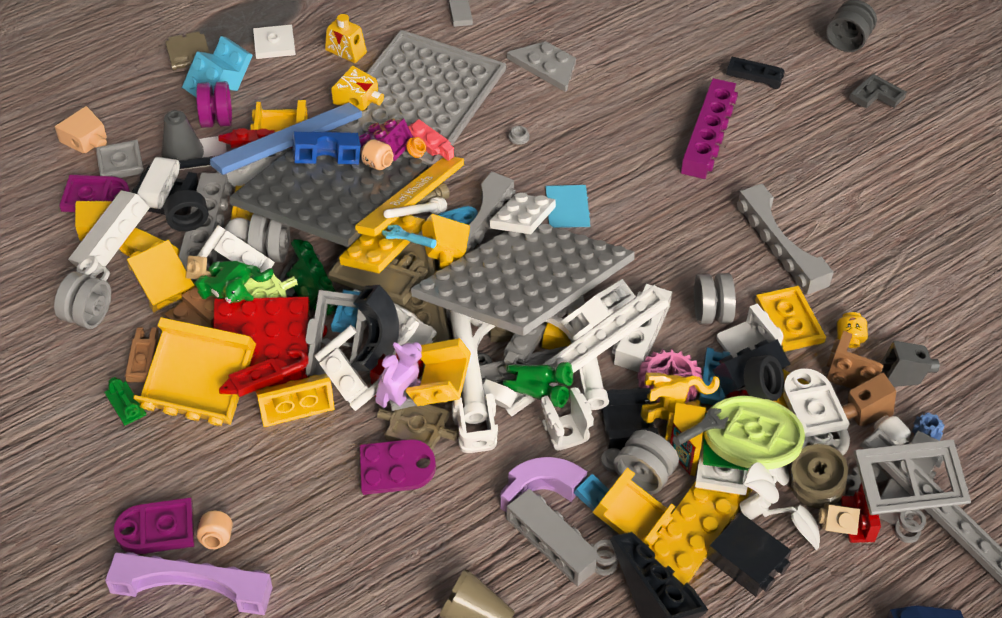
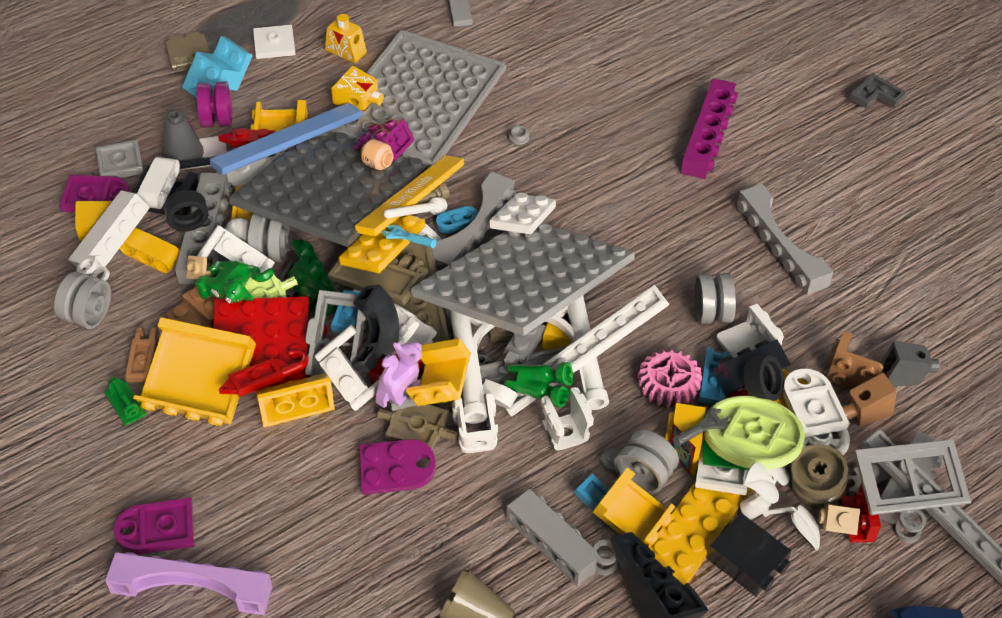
(82, 131): light nougat torso -> none
(160, 274): yellow panel -> none
(214, 529): light nougat head -> none
(340, 145): blue arch -> none
(416, 147): light orange plate -> none
(434, 142): coral hinge -> none
(450, 239): yellow torso -> none
(543, 473): lavender arch -> none
(545, 62): light grey wing -> none
(570, 207): medium azure window -> none
(601, 307): white hinge -> none
(623, 415): black panel -> none
(637, 344): white brick -> none
(672, 390): yellow animal -> none
(756, 72): black plate -> none
(794, 317): yellow plate -> none
(851, 25): dark grey wheel -> none
(854, 324): yellow head -> none
(894, 429): white head -> none
(929, 425): medium blue gear -> none

